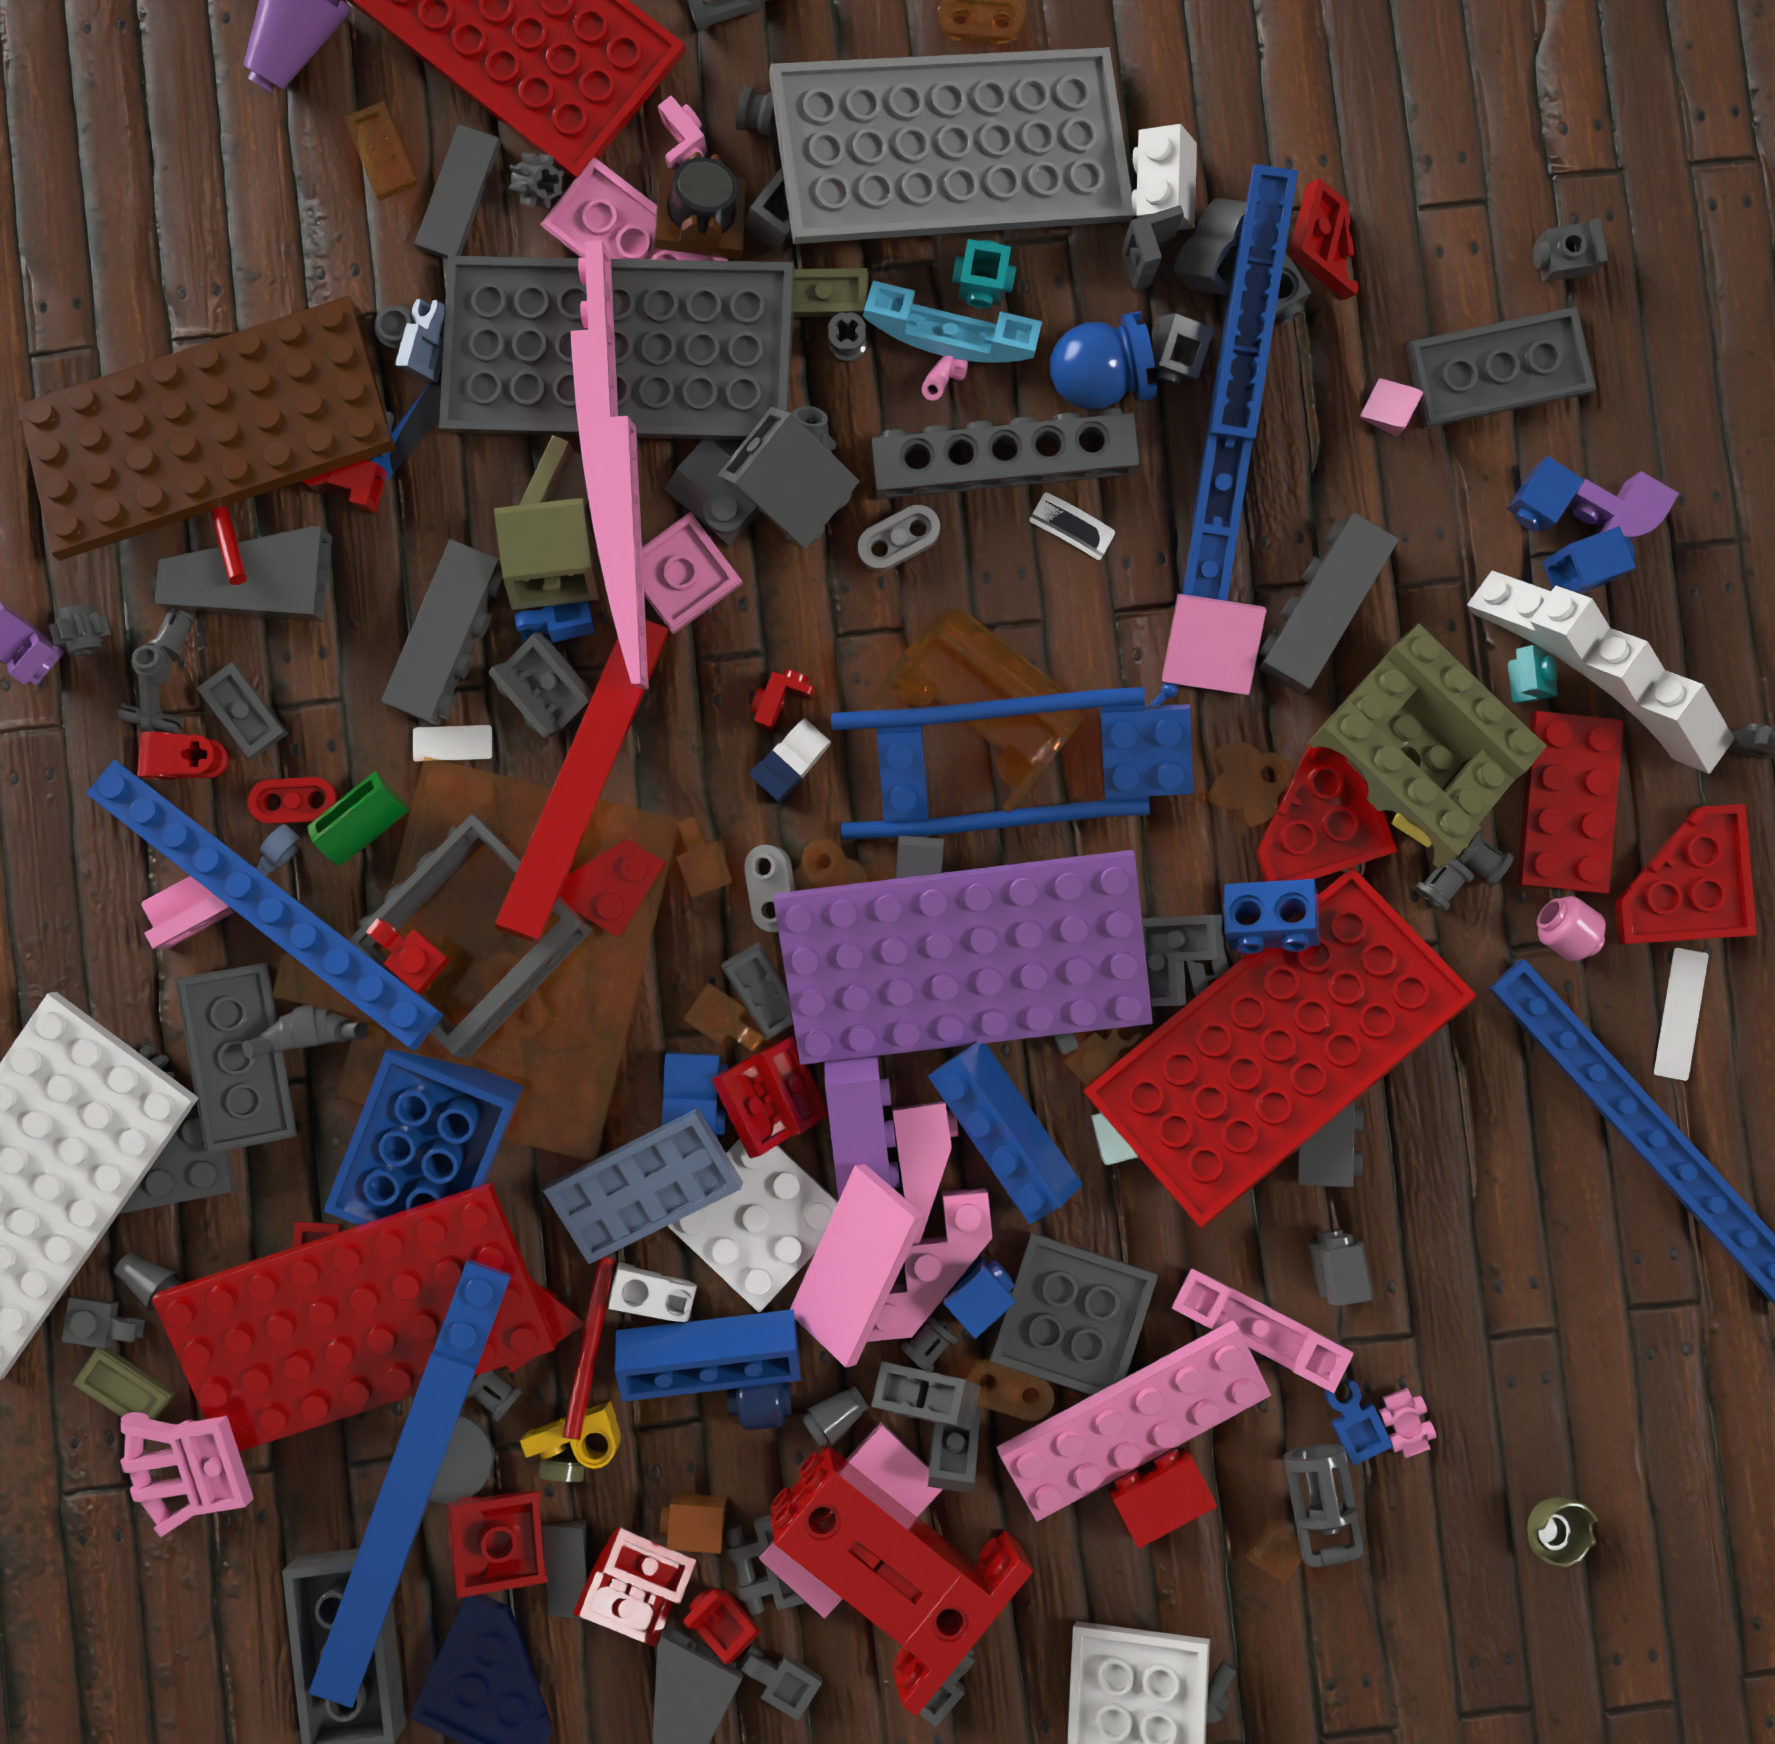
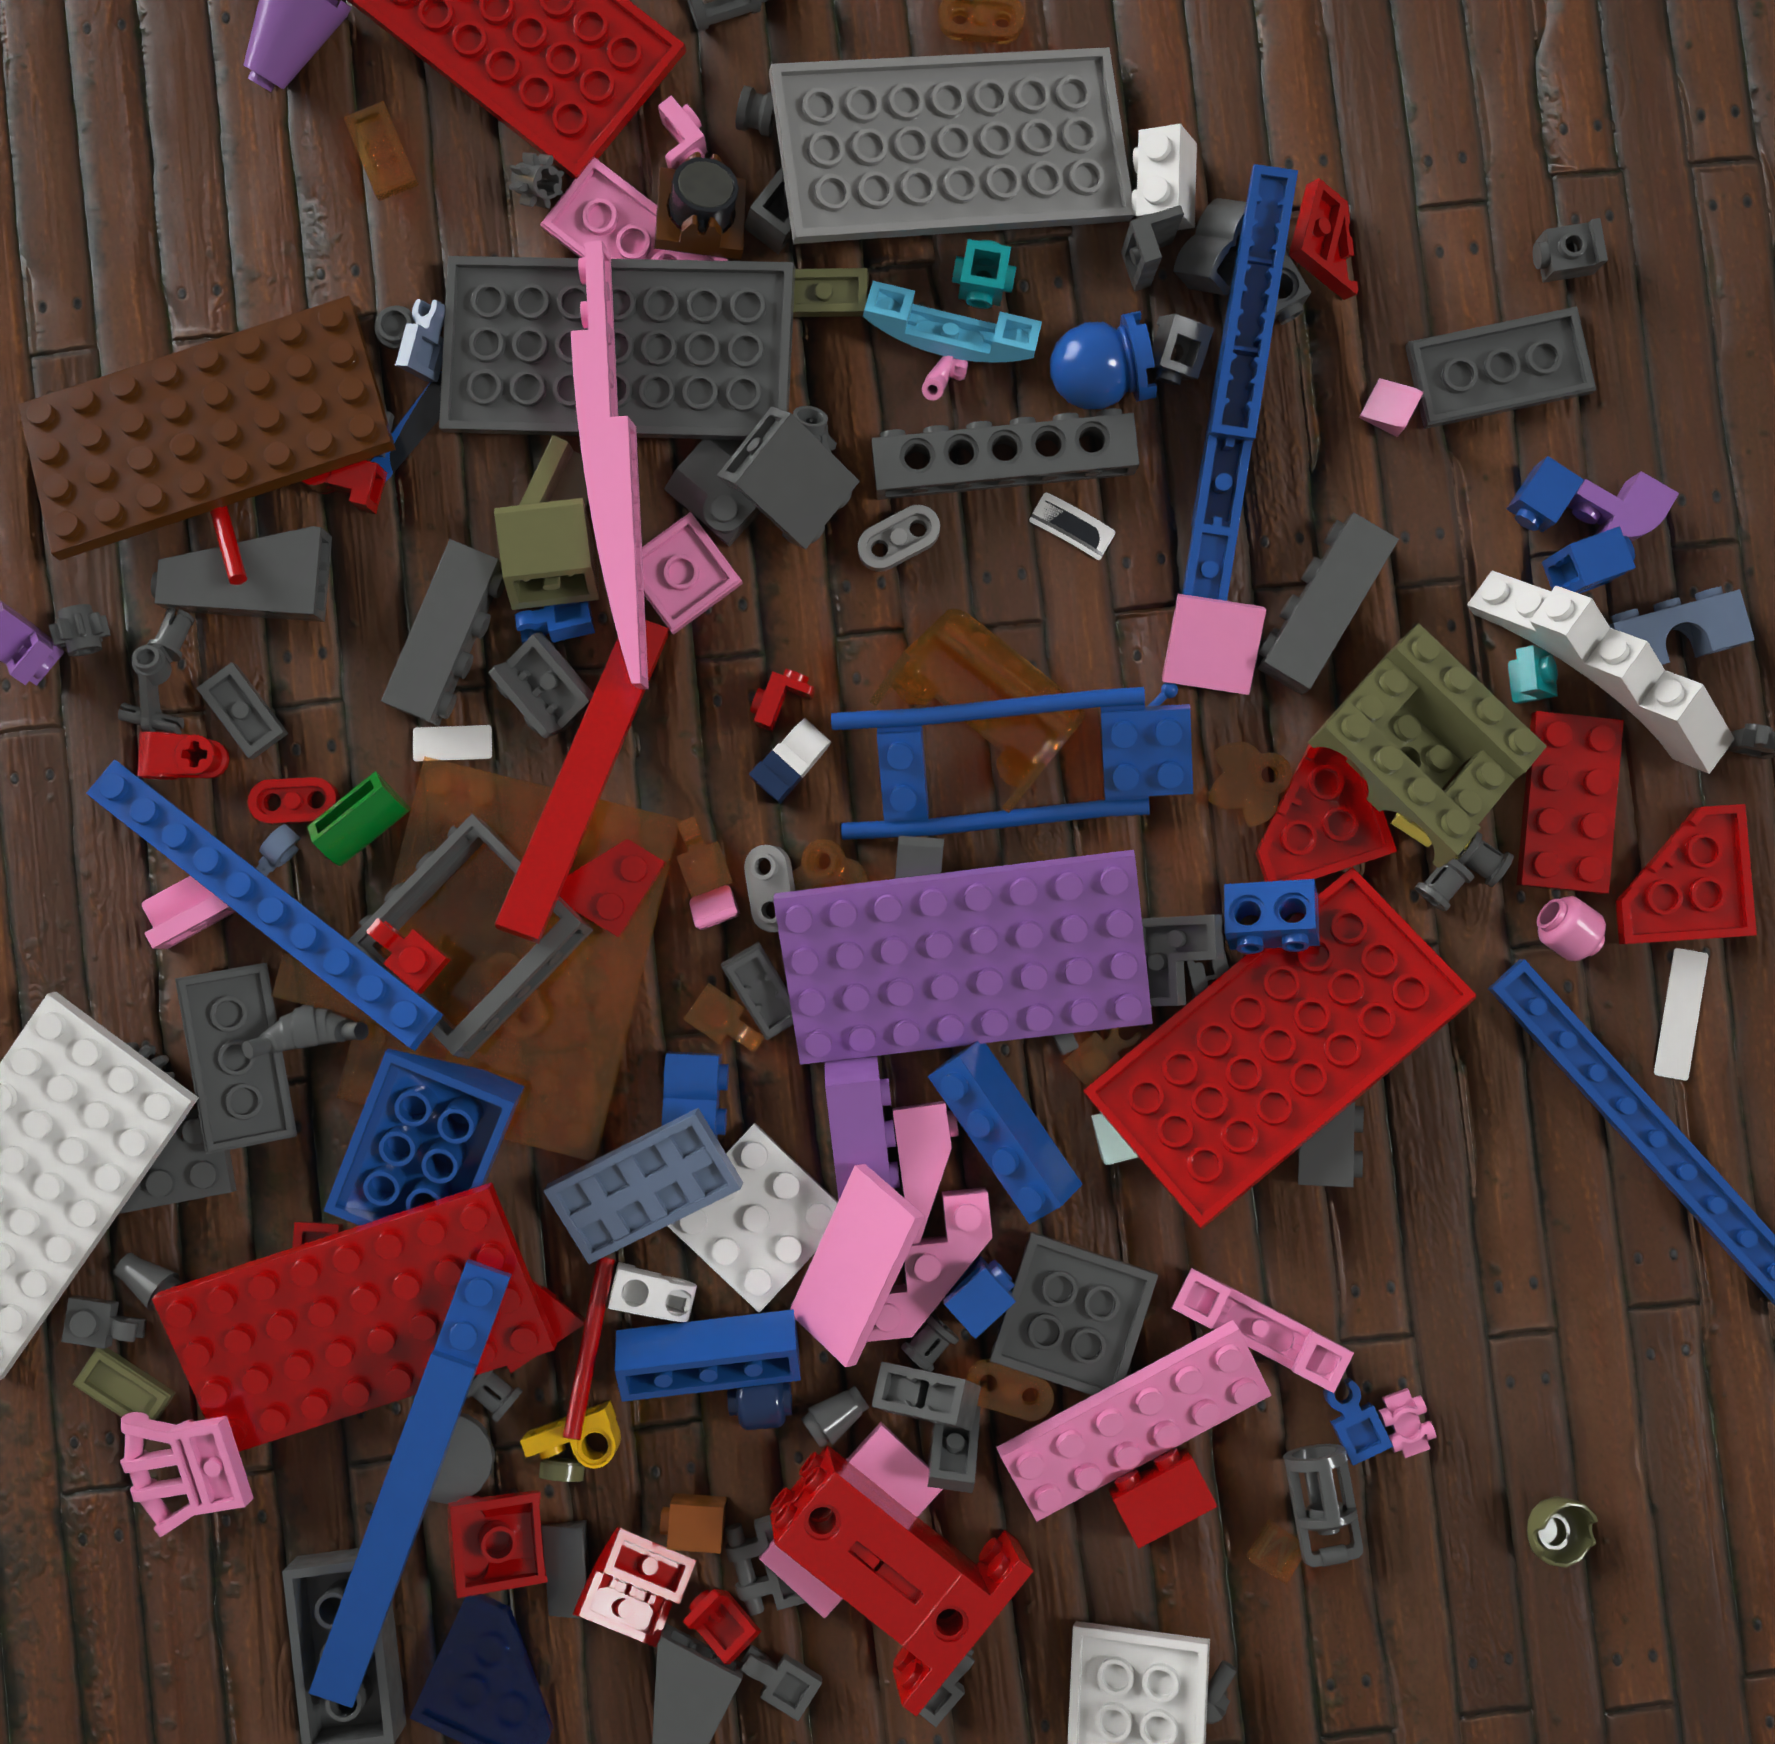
(457, 192): dark grey tile -> none
(713, 907): none -> bright pink slope
(770, 1097): red slope -> none
(847, 324): dark grey bush -> none
(1340, 1268): dark grey brick -> none
(1711, 623): none -> sand blue arch

